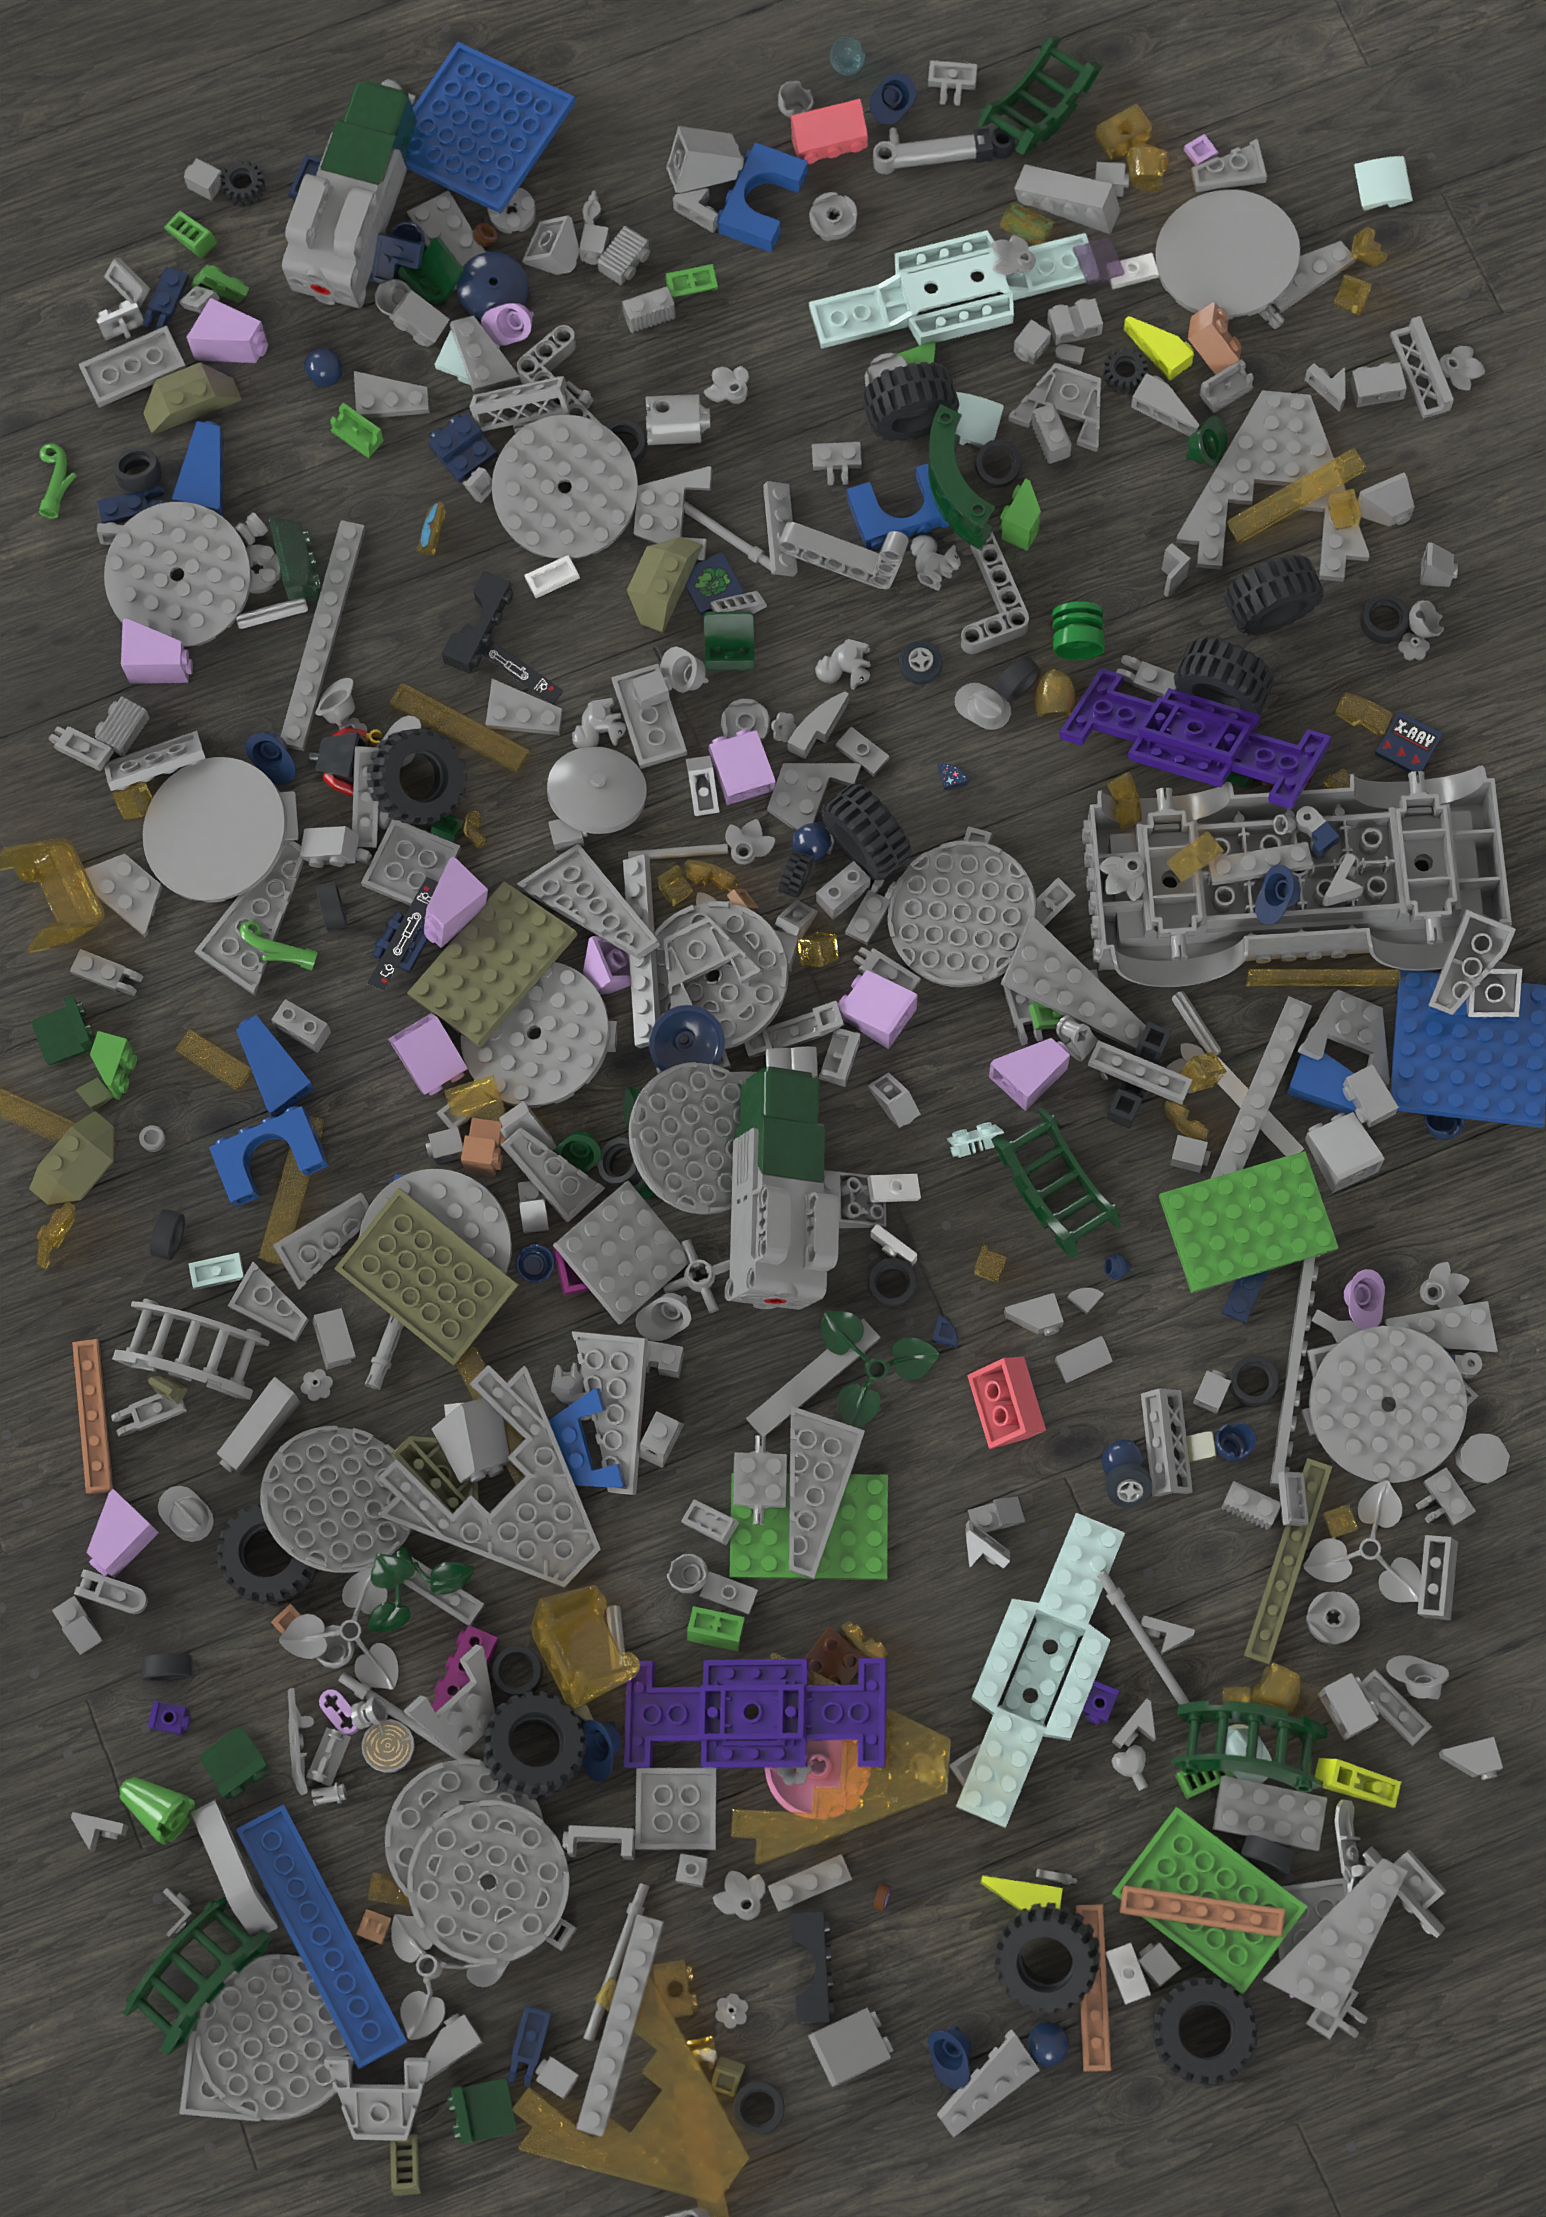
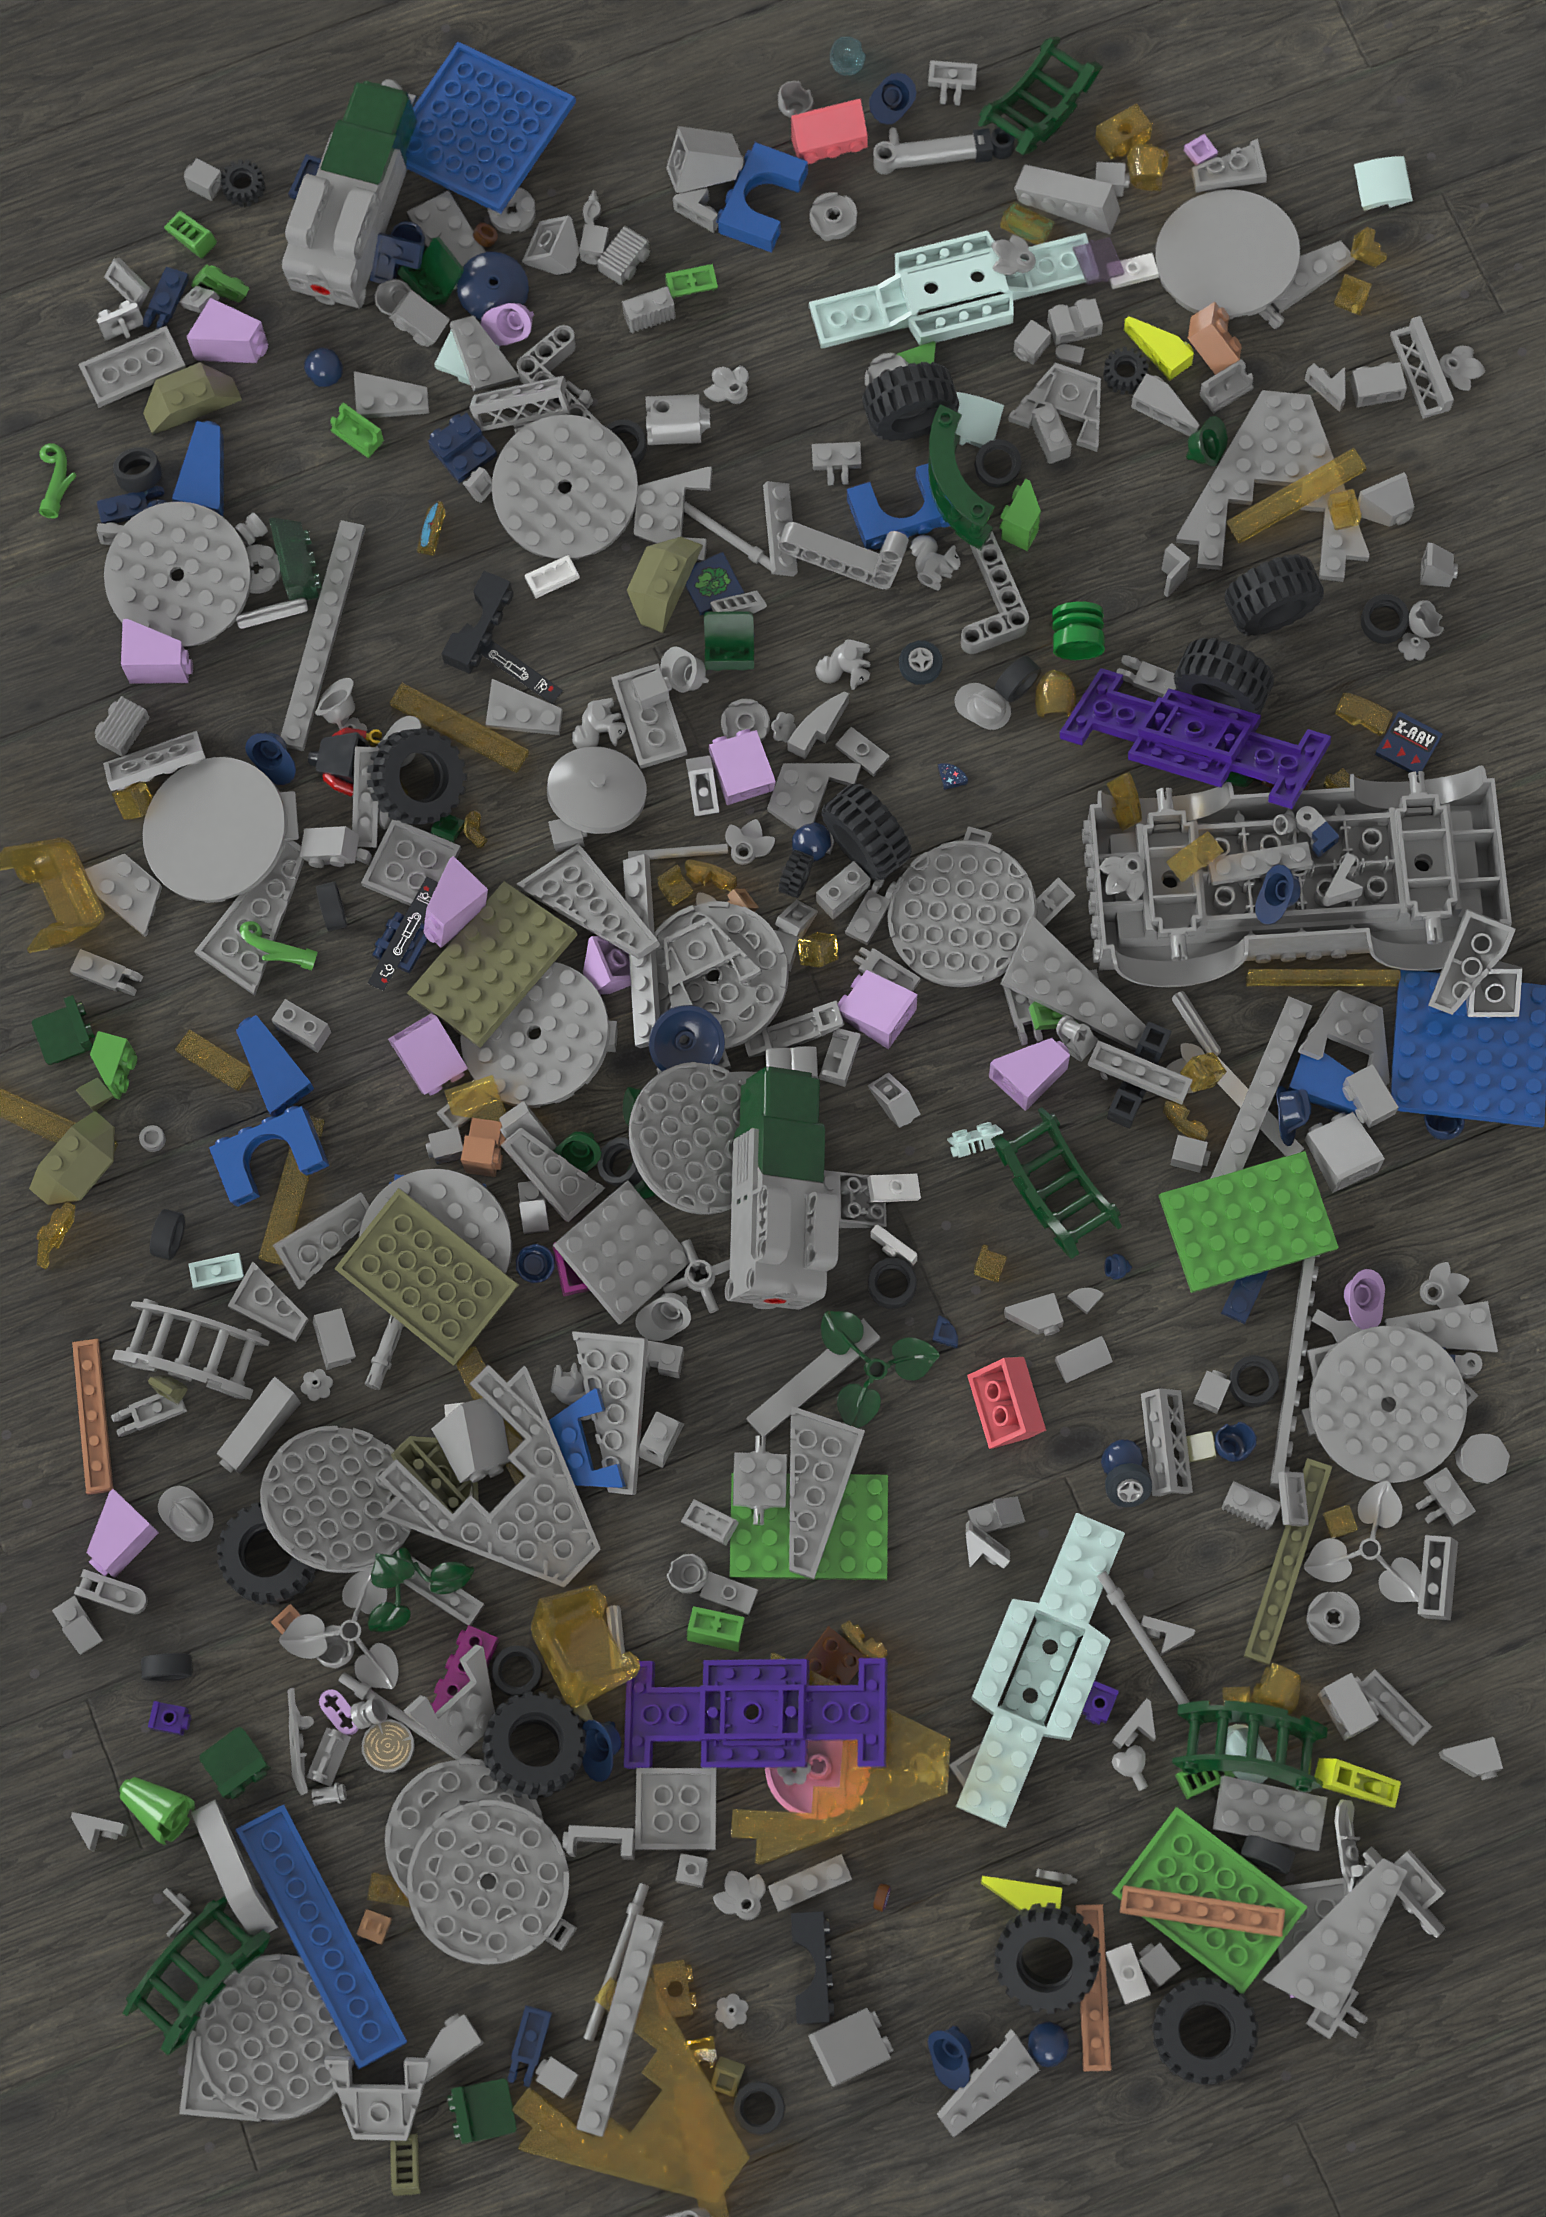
(81, 747): light grey hinge -> none
(422, 2012): light grey plant -> none
(1293, 1112): none -> dark blue piece
(1420, 1676): light grey piece -> none

